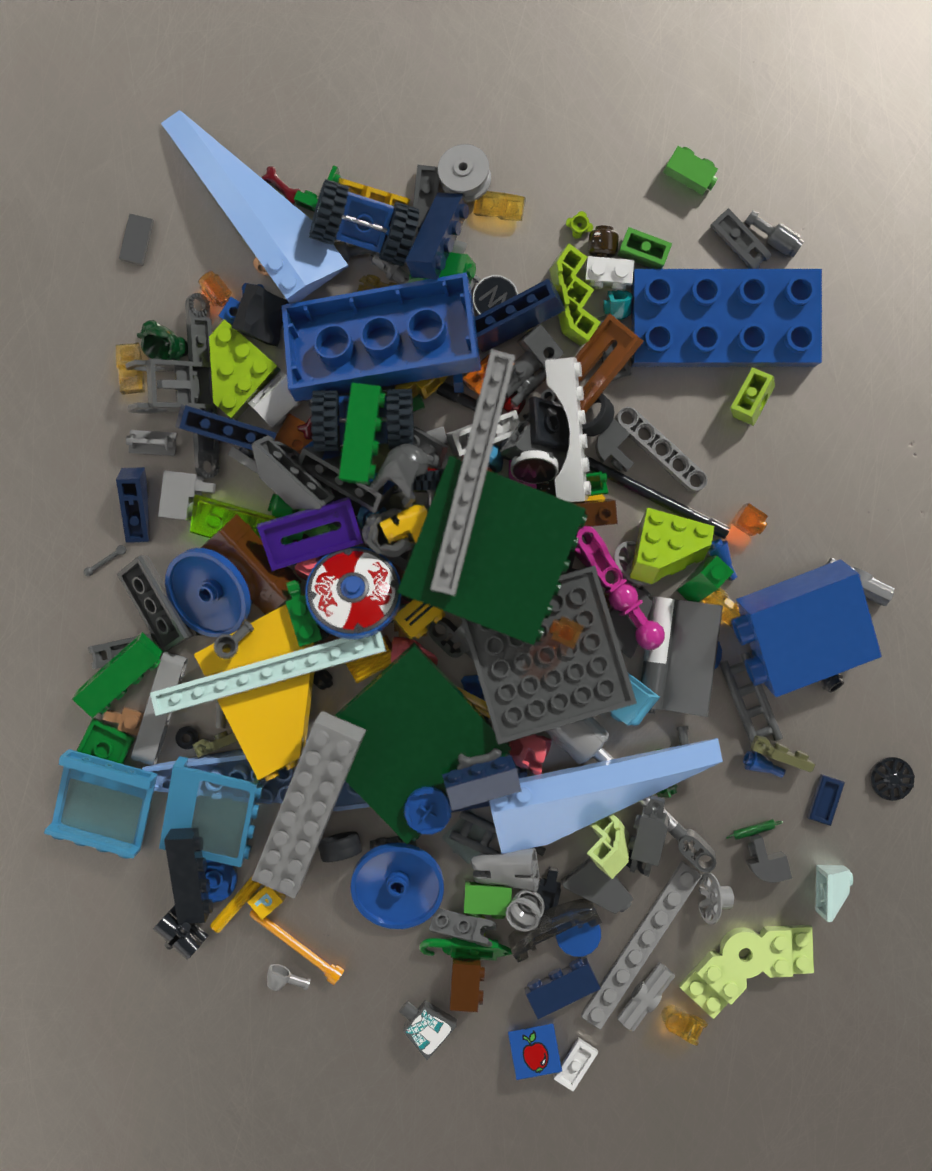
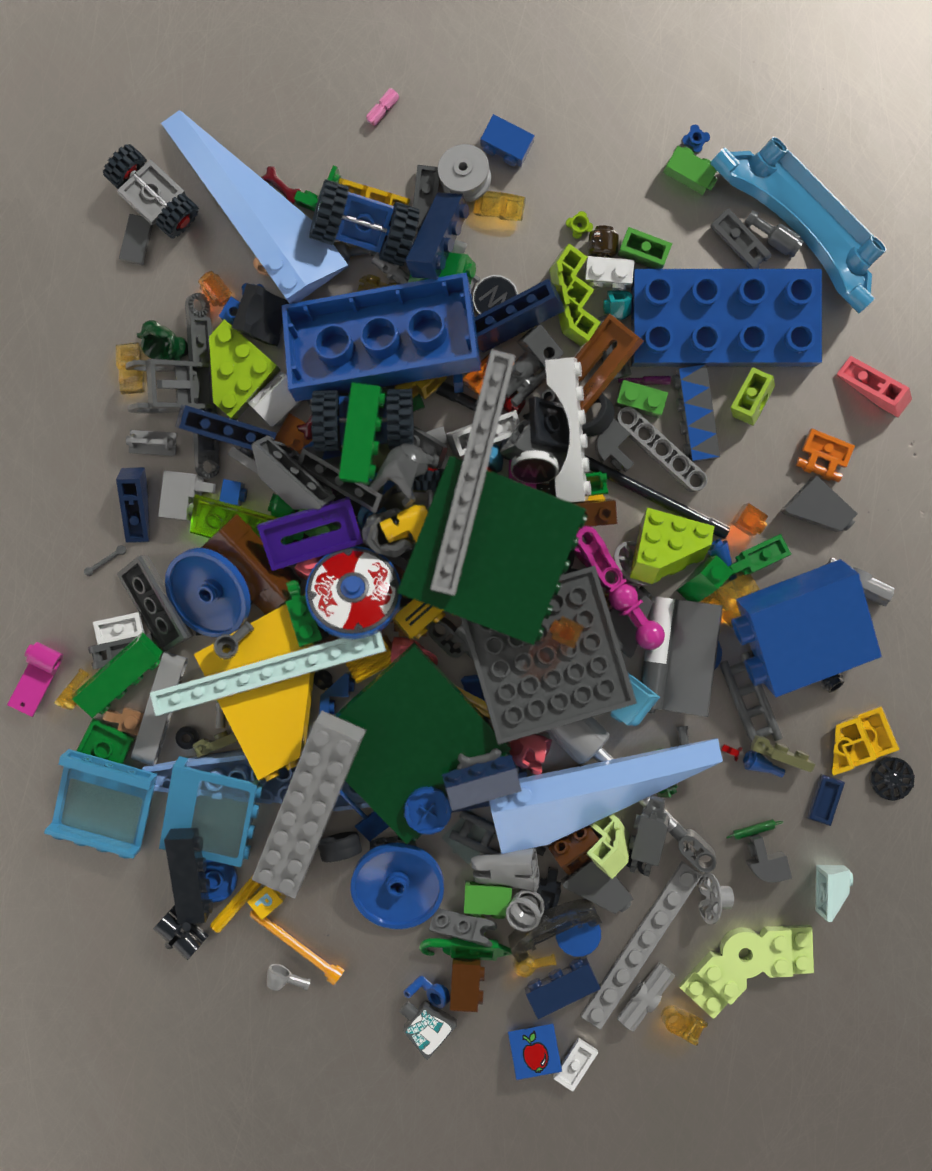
(38, 675): none -> dark pink door
(65, 698): none -> clear yellow bar
(118, 628): none -> white plate
(150, 191): none -> plate
(233, 492): none -> blue plate
(340, 688): none -> blue slope
(370, 825): none -> blue piece
(379, 110): none -> bright pink piece
(436, 993): none -> blue plate
(506, 141): none -> blue brick
(533, 964): none -> clear yellow bar
(572, 849): none -> reddish brown brick
(641, 398): none -> bright green brick
(649, 380): none -> magenta piece
(692, 144): none -> blue plate
(697, 413): none -> brick
(732, 751): none -> red piece
(735, 589): none -> clear yellow slope
(761, 556): none -> green hinge
(811, 211): none -> dark azure panel
(820, 506): none -> dark grey slope
(827, 448): none -> orange plate
(862, 740): none -> yellow slope
(876, 386): none -> coral slope

